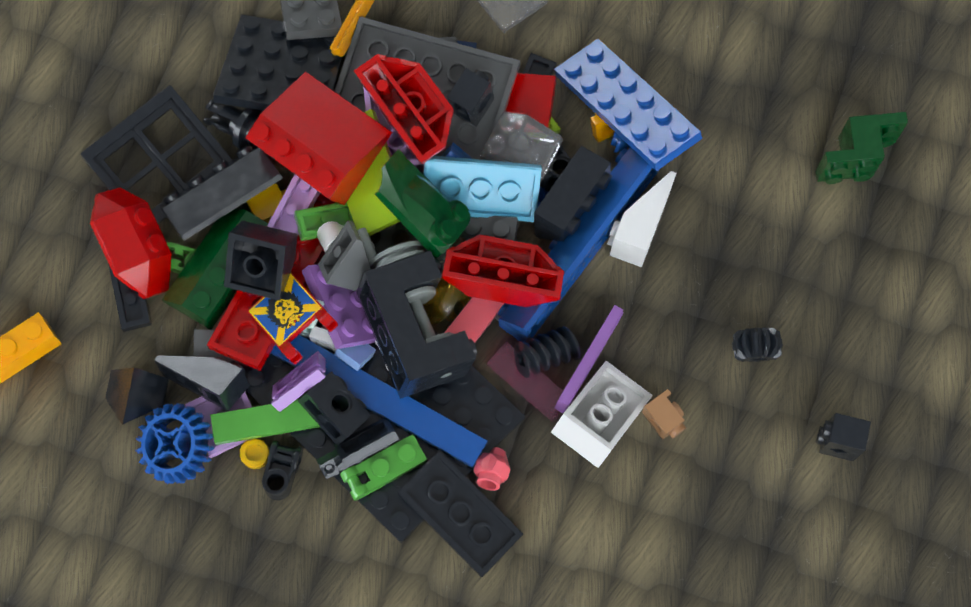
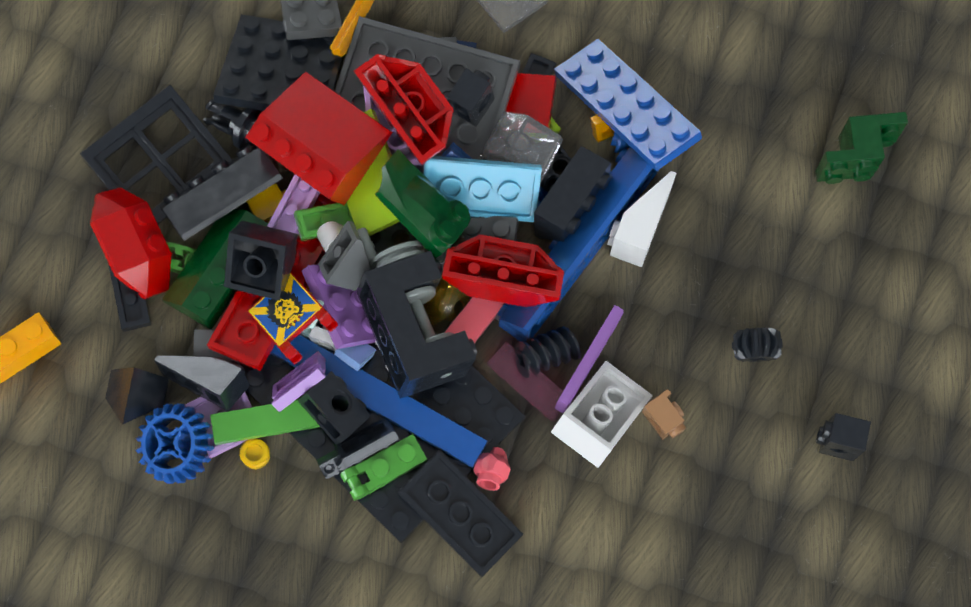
(282, 464): black piece -> none

